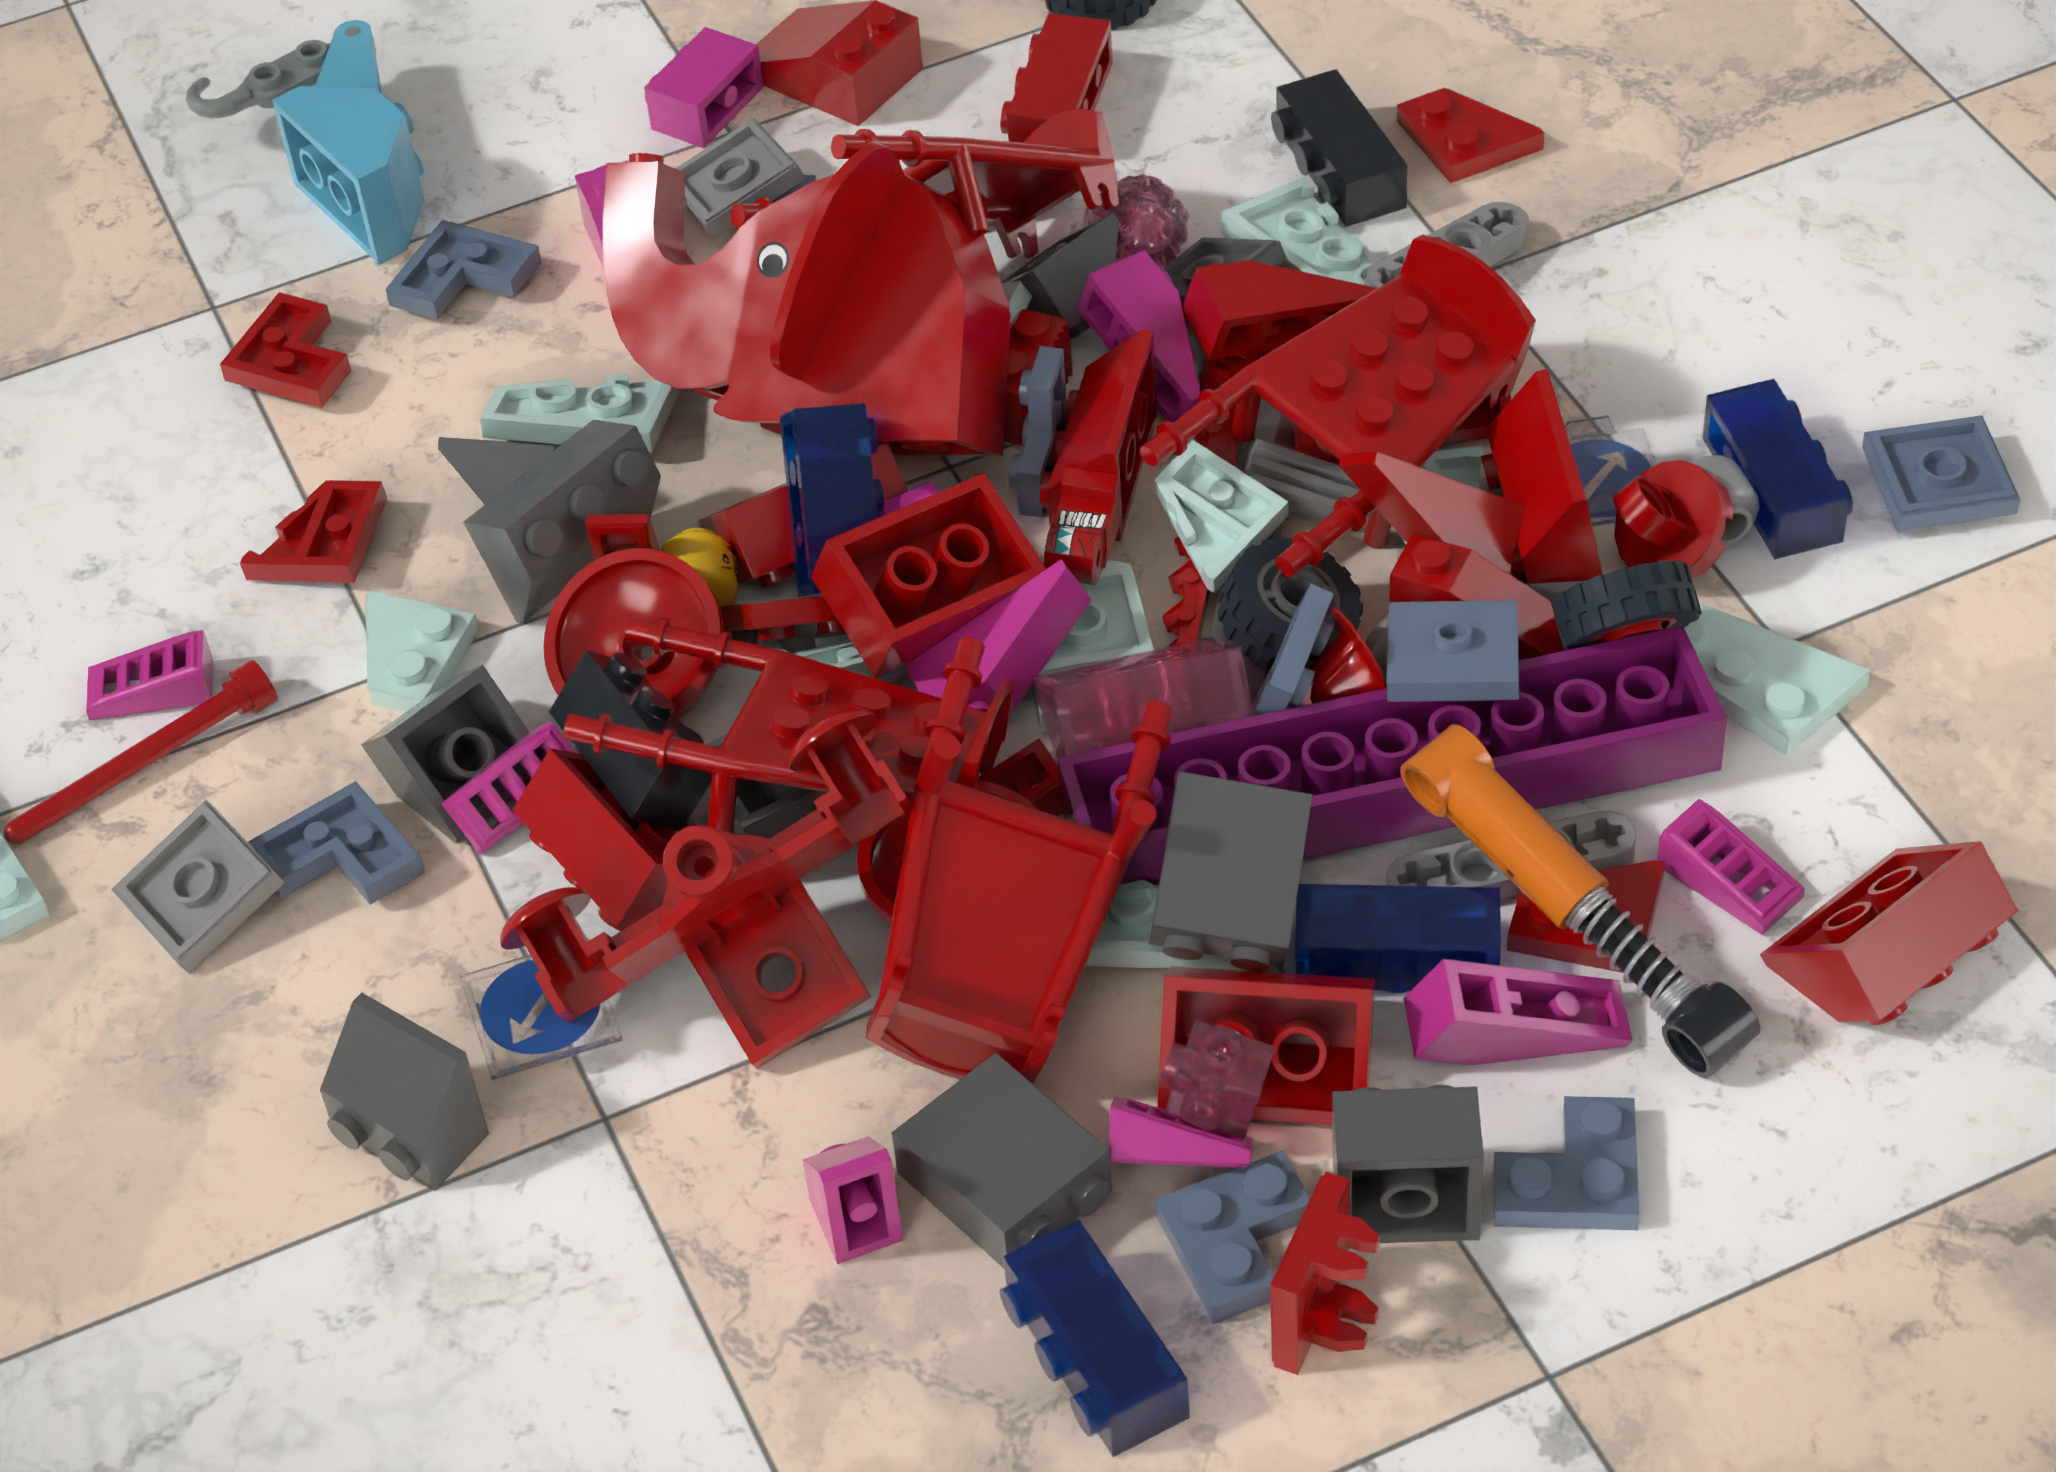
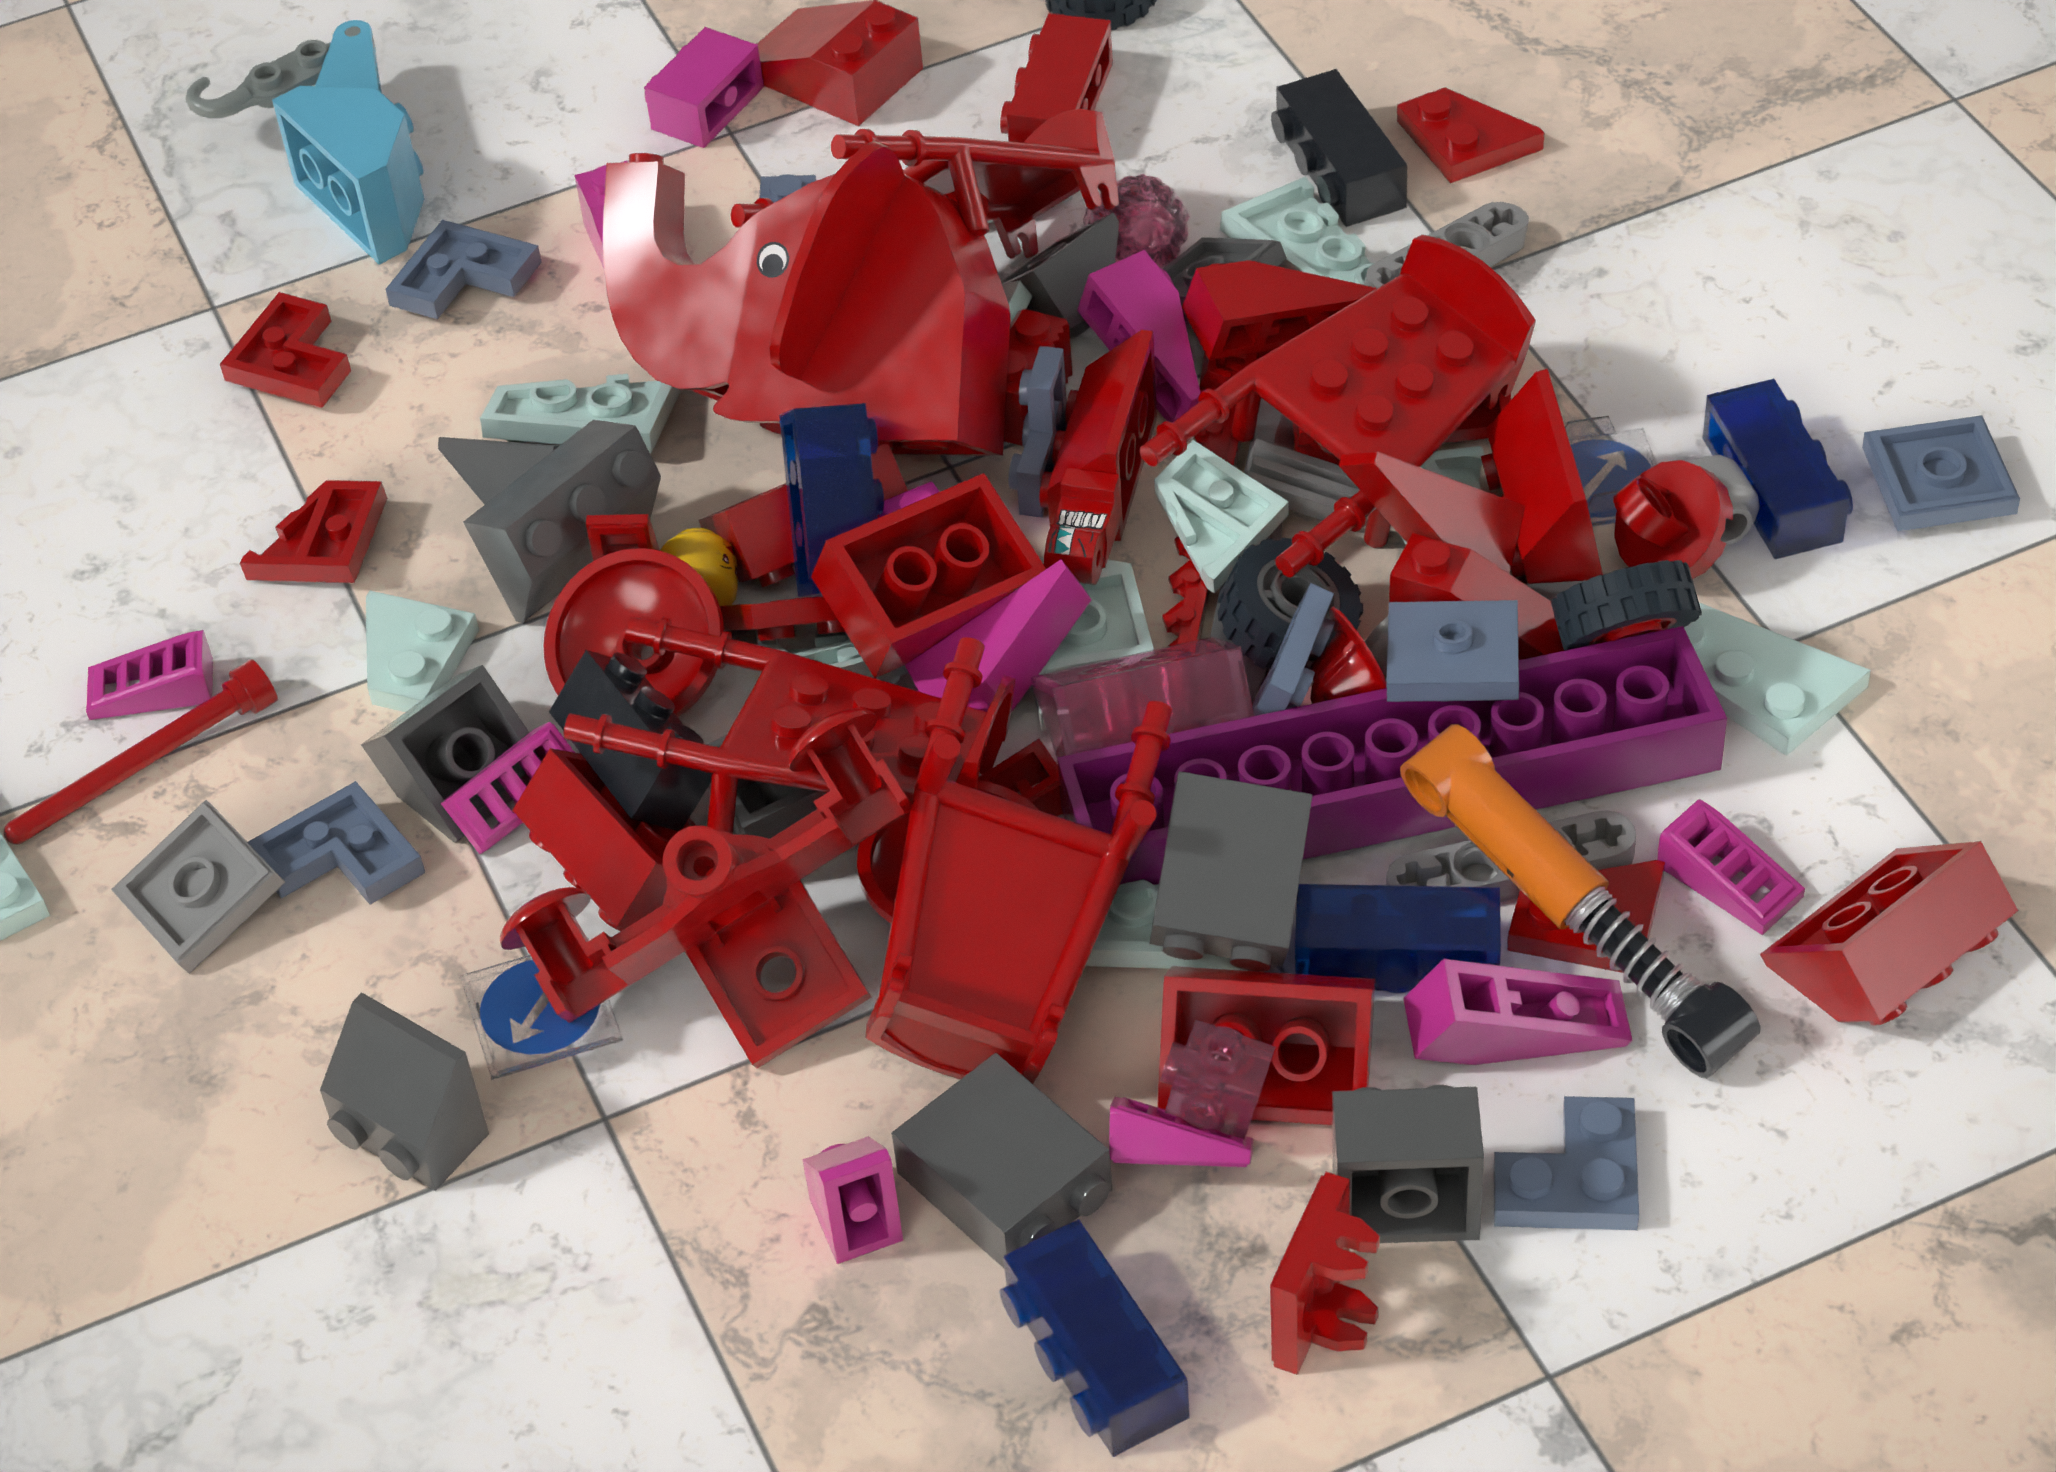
(736, 171): light grey tile -> none
(1218, 1226): sand blue plate -> none

